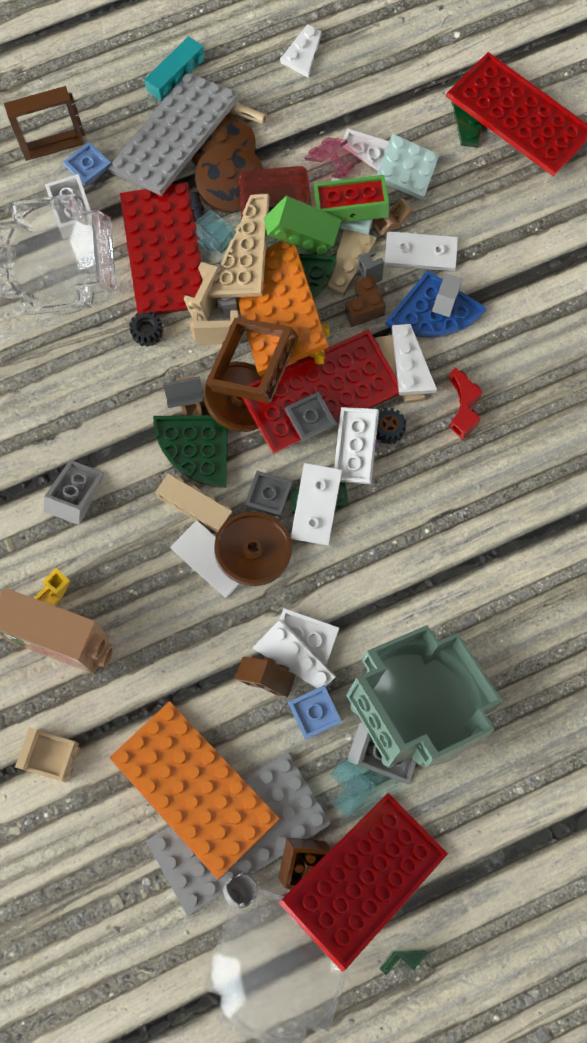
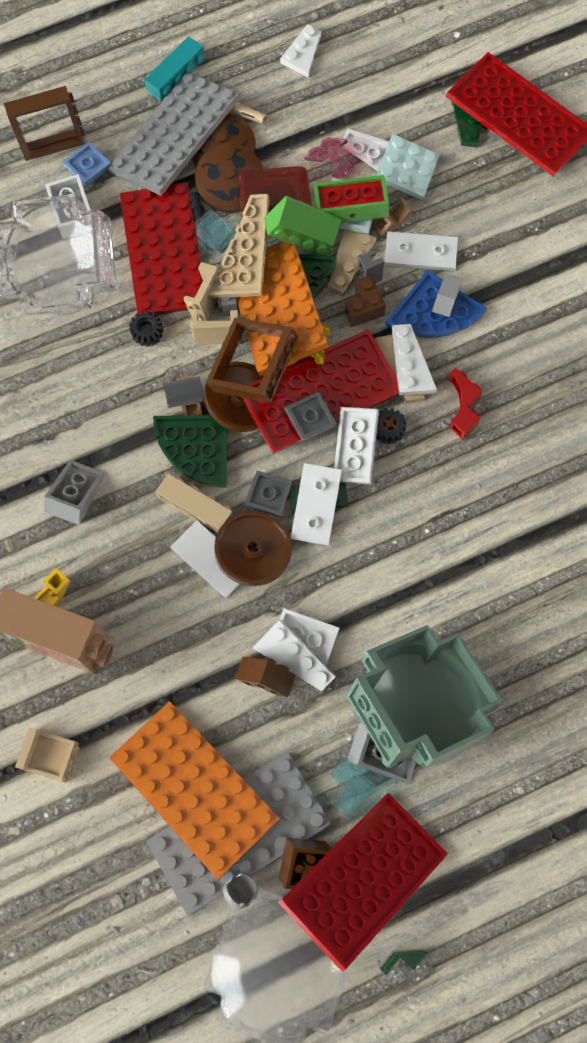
(314, 712): medium blue plate -> none

